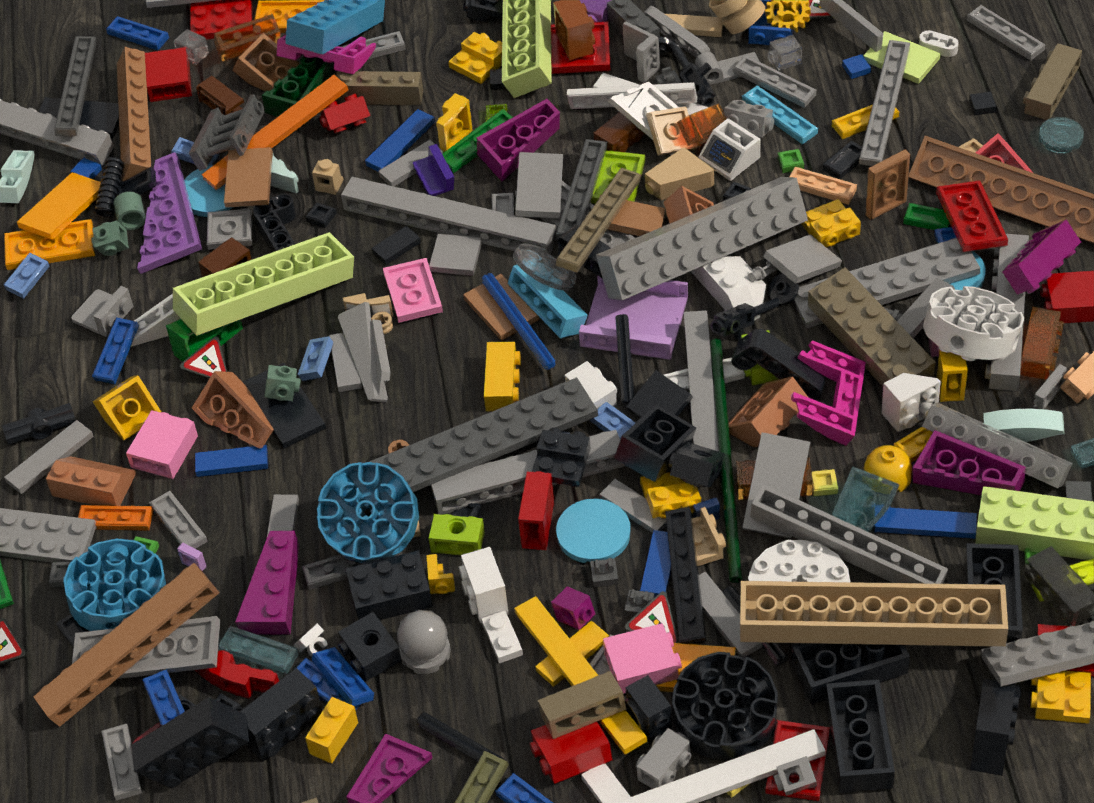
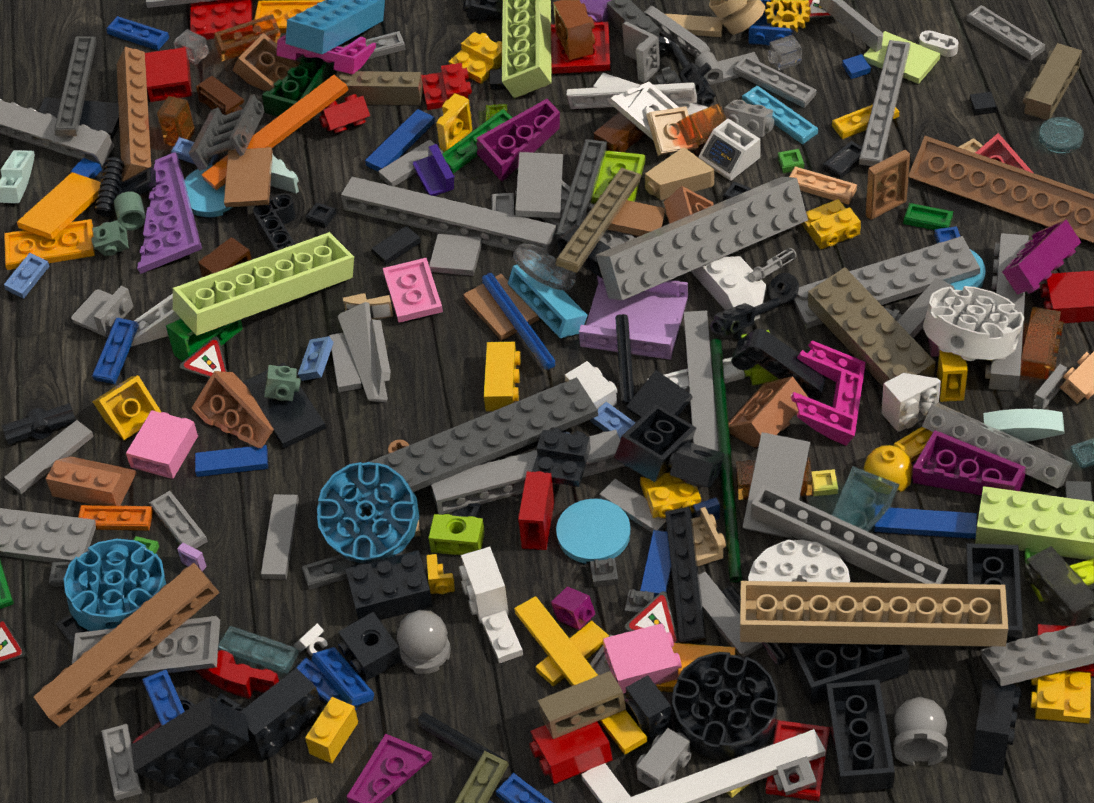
(175, 120): none -> clear orange brick
(228, 224): light grey plate -> none
(270, 595): magenta wedge -> none
(325, 171): tan brick -> none
(386, 318): tan bush -> none
(443, 85): none -> red plate
(802, 258): light grey tile -> none
(920, 732): none -> light grey tile
(971, 216): red tile -> none

